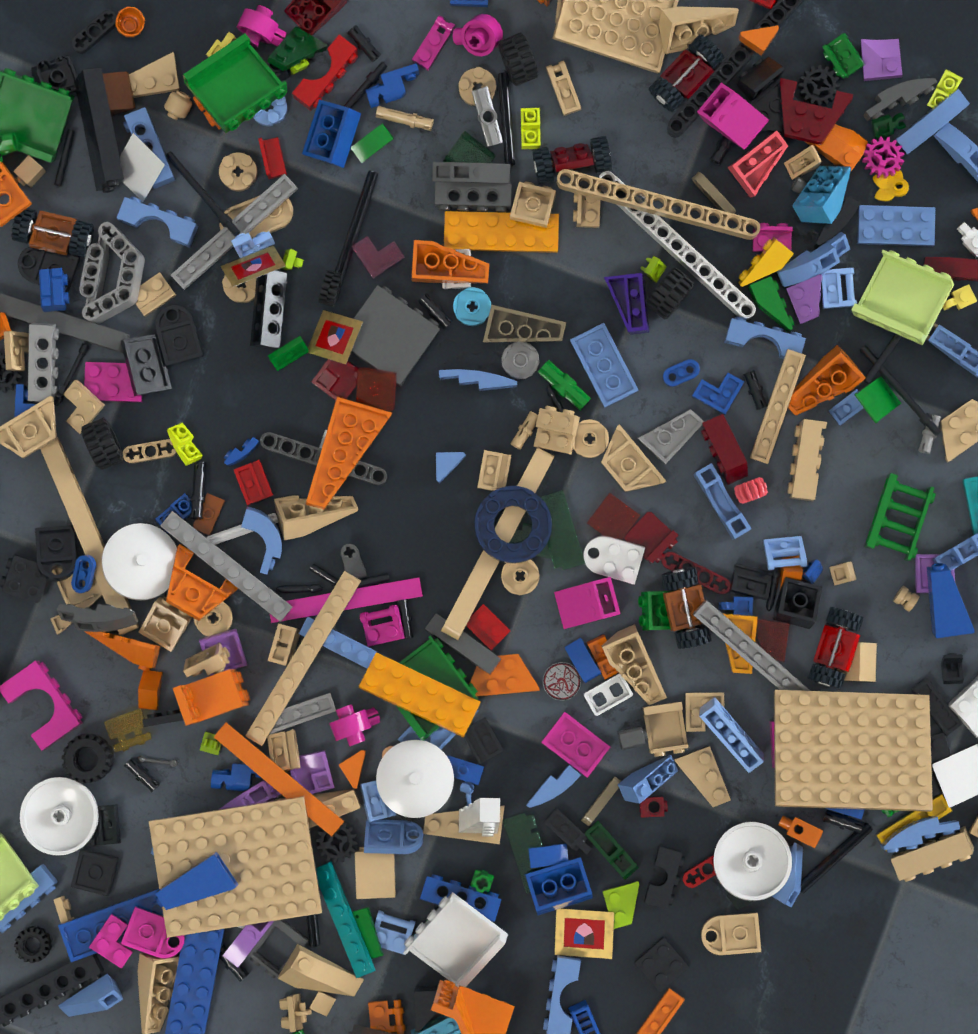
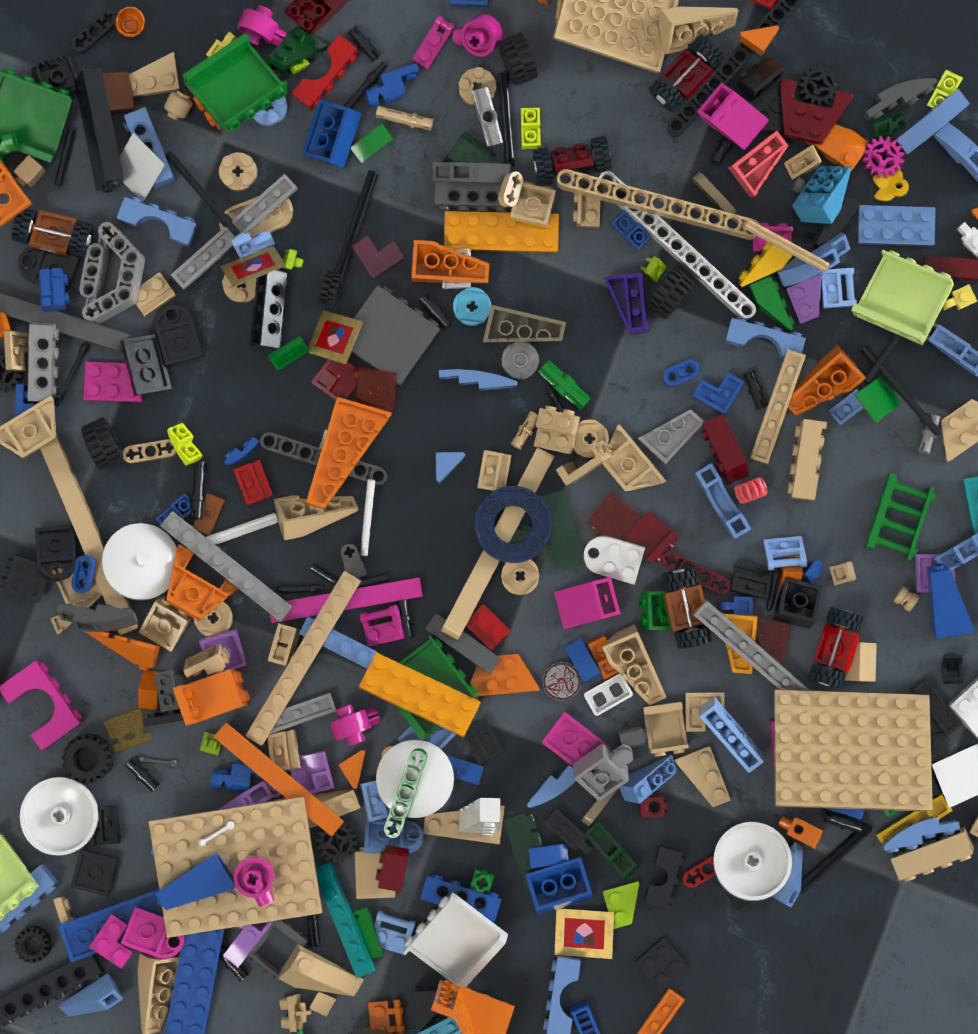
(87, 405): tan plate -> none
(167, 681): none -> dark grey window
(230, 825): none -> white hinge
(252, 887): none -> dark pink piece
(268, 530): medium blue arch -> none
(272, 157): red panel -> none
(367, 517): none -> white bar
(393, 868): none -> dark red brick
(399, 800): none -> beam
(467, 788): medium blue hand -> none
(510, 189): none -> tan beam
(563, 88): tan plate -> none
(569, 472): none -> tan panel
(603, 770): none -> light grey brick
(604, 365): medium blue plate -> none
(630, 230): none -> blue slope
(733, 934): tan plate -> none
(786, 245): none -> tan axle
(843, 56): green bracket -> none
(881, 59): medium lavender plate -> none

